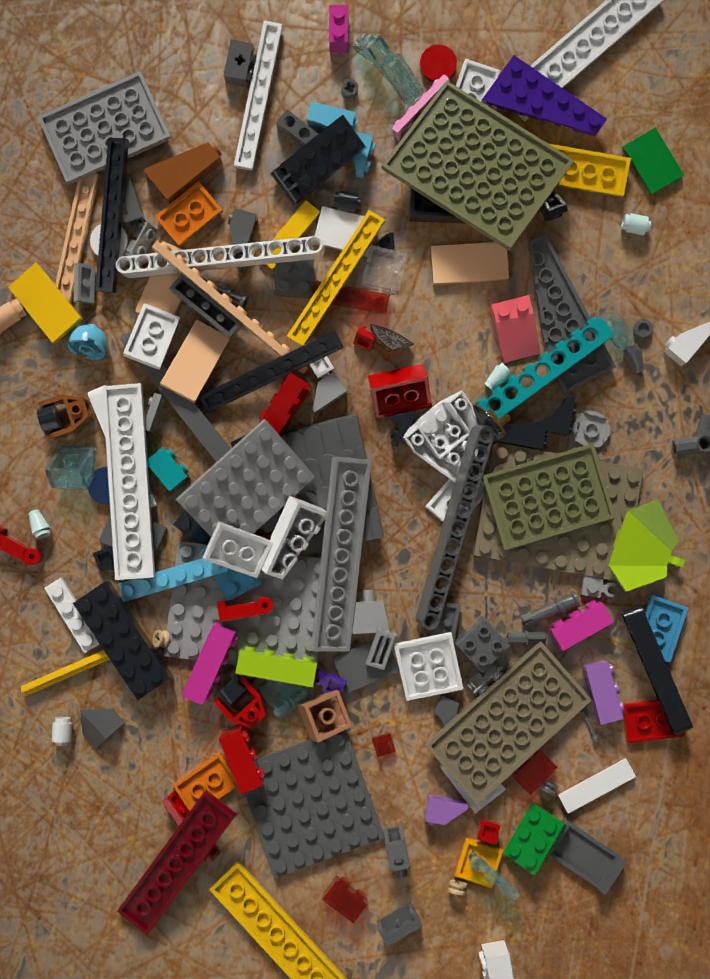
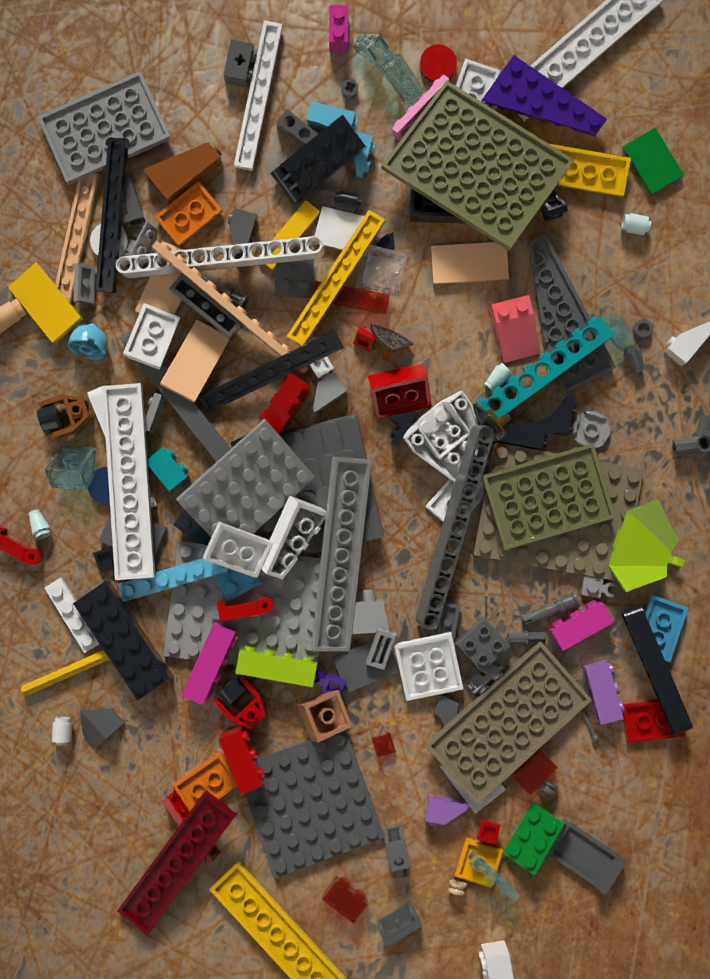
(161, 638): tan bush -> none
(283, 696): clear light blue hinge -> none
(596, 785): white tile -> none

